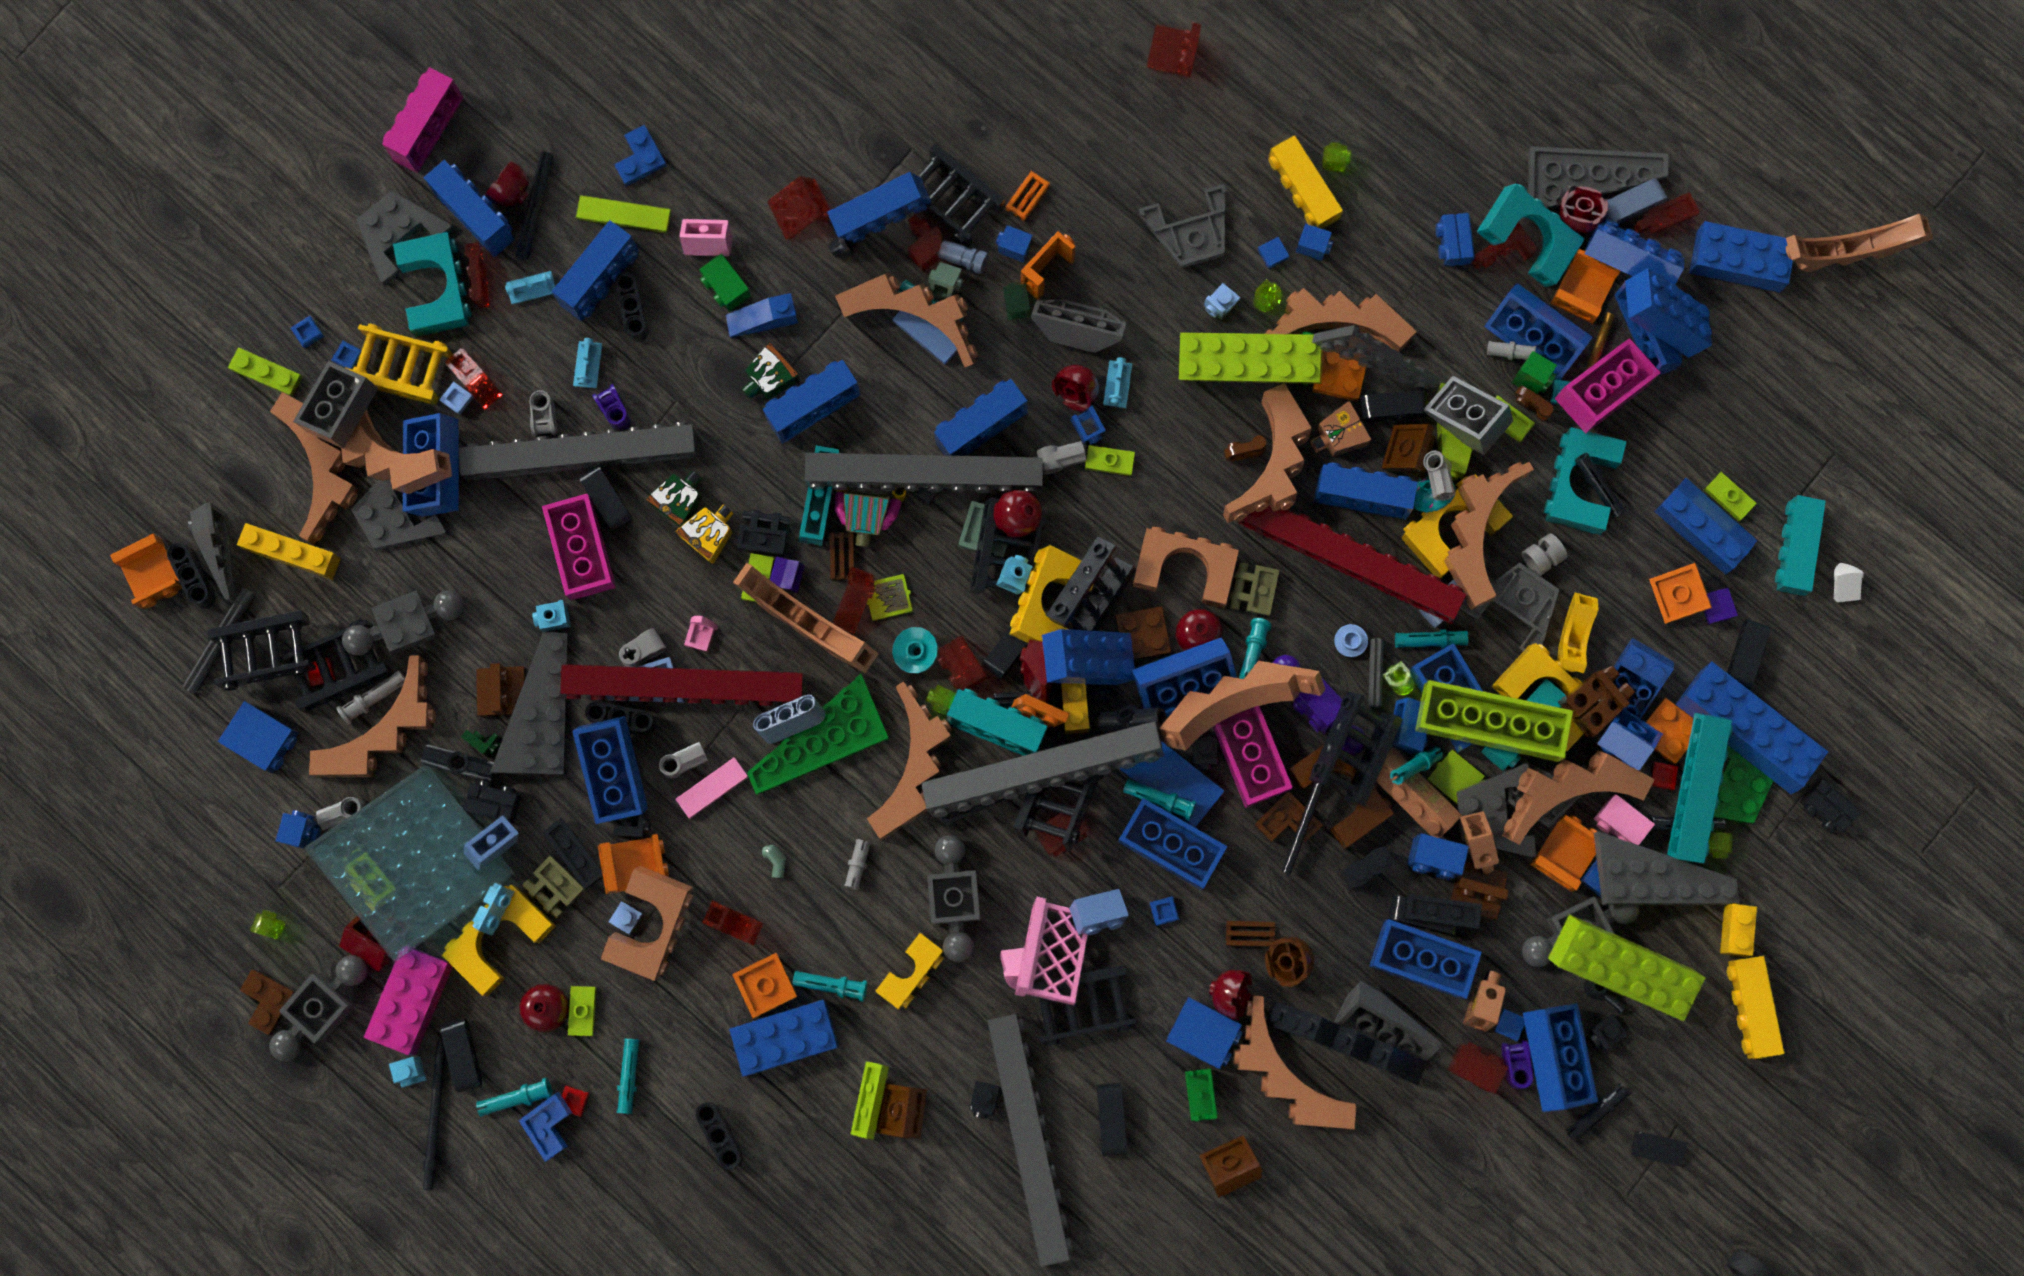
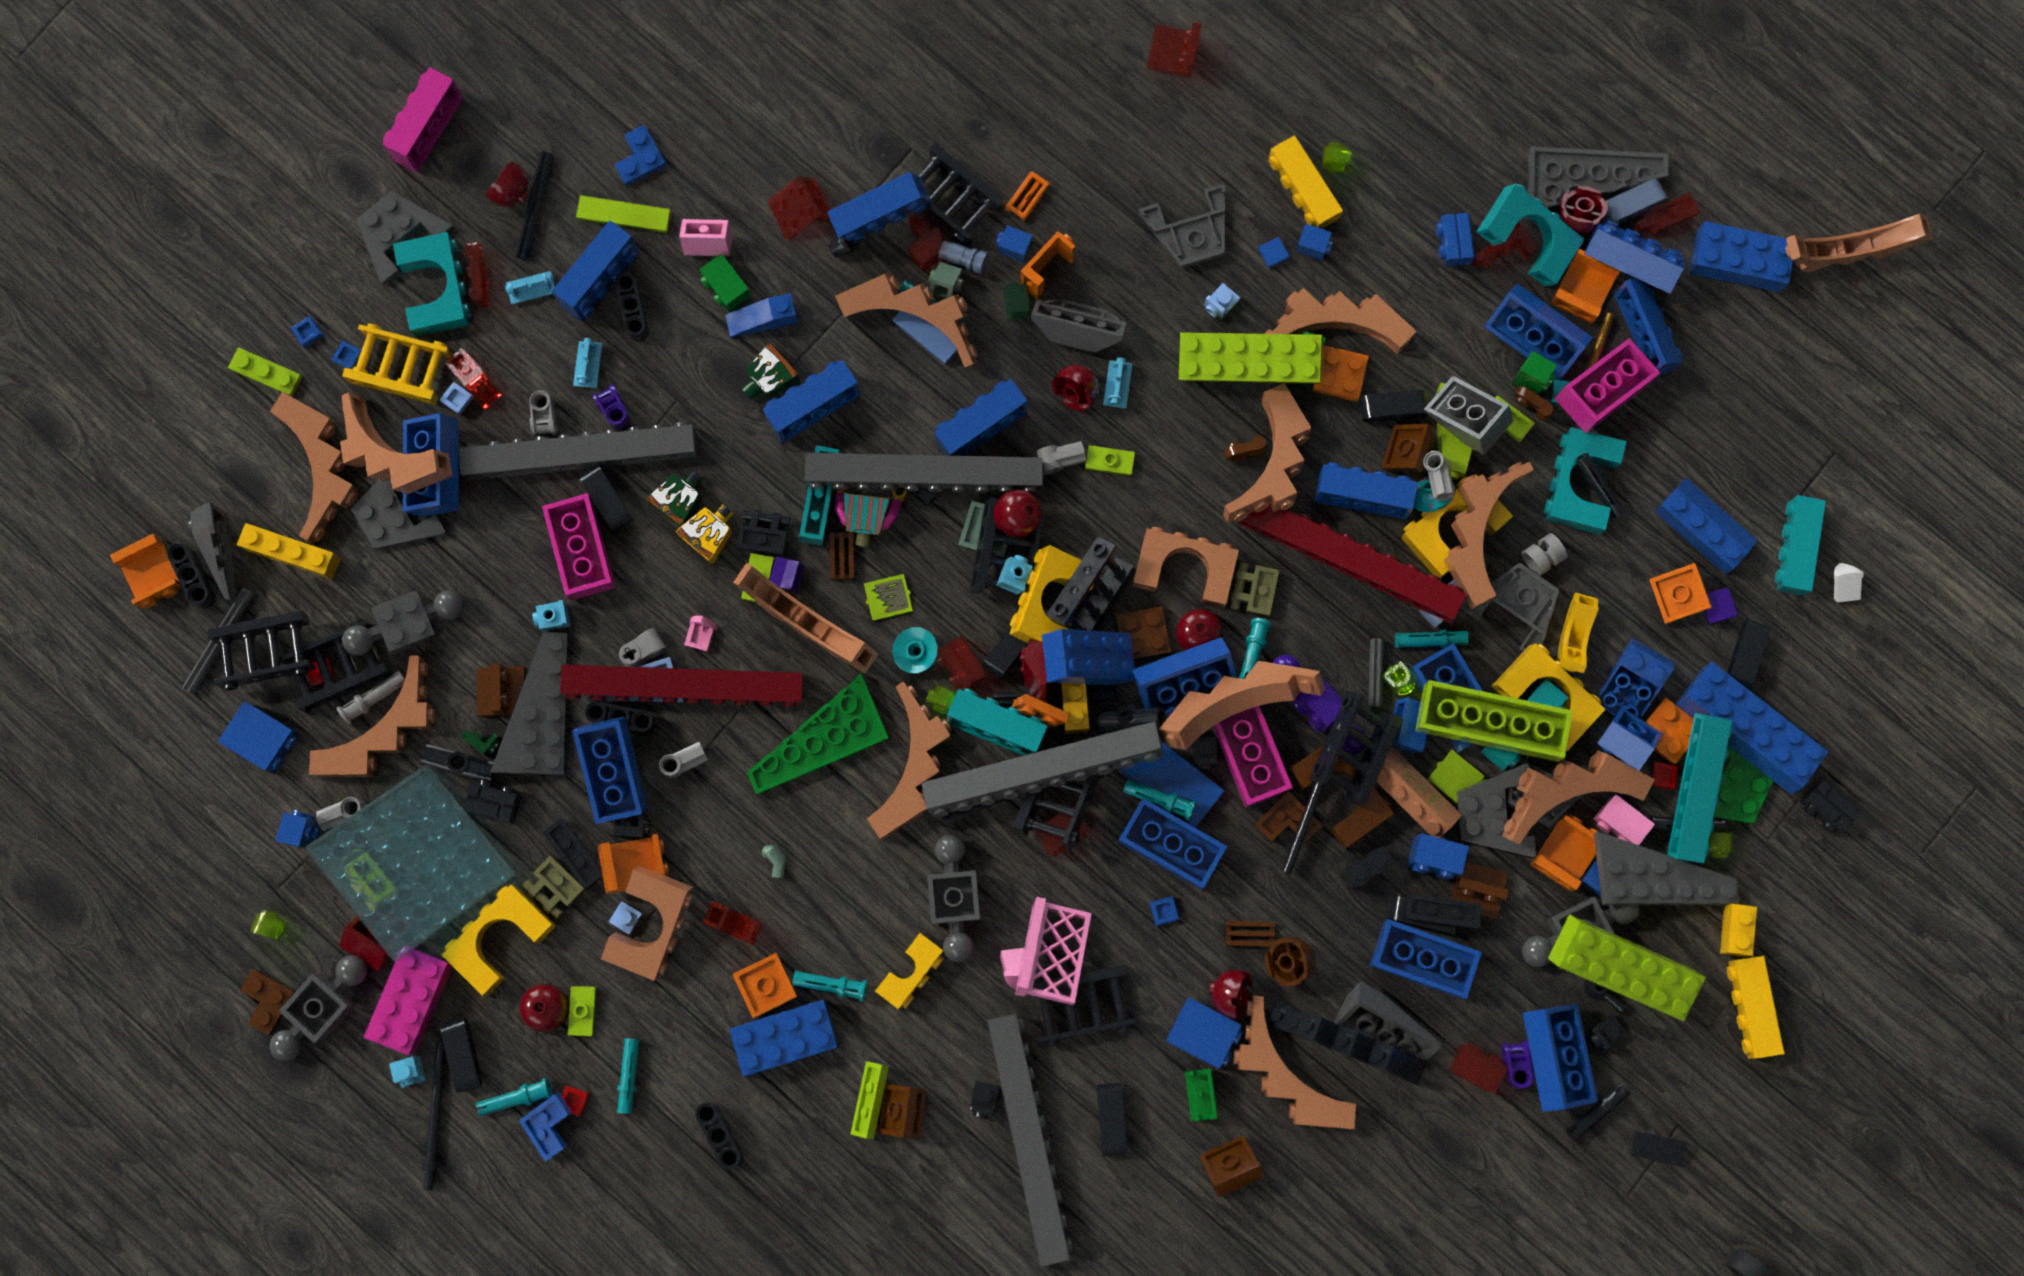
(335, 404): dark grey brick -> none
(470, 207): blue brick -> none
(489, 918): medium azure hinge -> none
(490, 843): medium blue brick -> none
(712, 788): bright pink tile -> none
(789, 719): sand blue beam -> none
(854, 599): clear red bracket -> none
(857, 864): light grey pin -> none
(1088, 426): blue window -> none
(1099, 912): medium blue brick -> none
(1267, 296): clear neon green plate -> none
(1341, 432): nougat torso -> none
(1351, 640): light blue piece -> none
(1374, 354): dark grey wing -> none
(1421, 762): teal pin -> none
(1481, 847): nougat torso -> none
(1485, 1003): nougat torso -> none
(1509, 350): light grey pin -> none
(1509, 1025): blue tile -> none
(1605, 696): reddish brown hips -> none
(1668, 312): blue brick -> none
(1730, 496): lime plate -> none

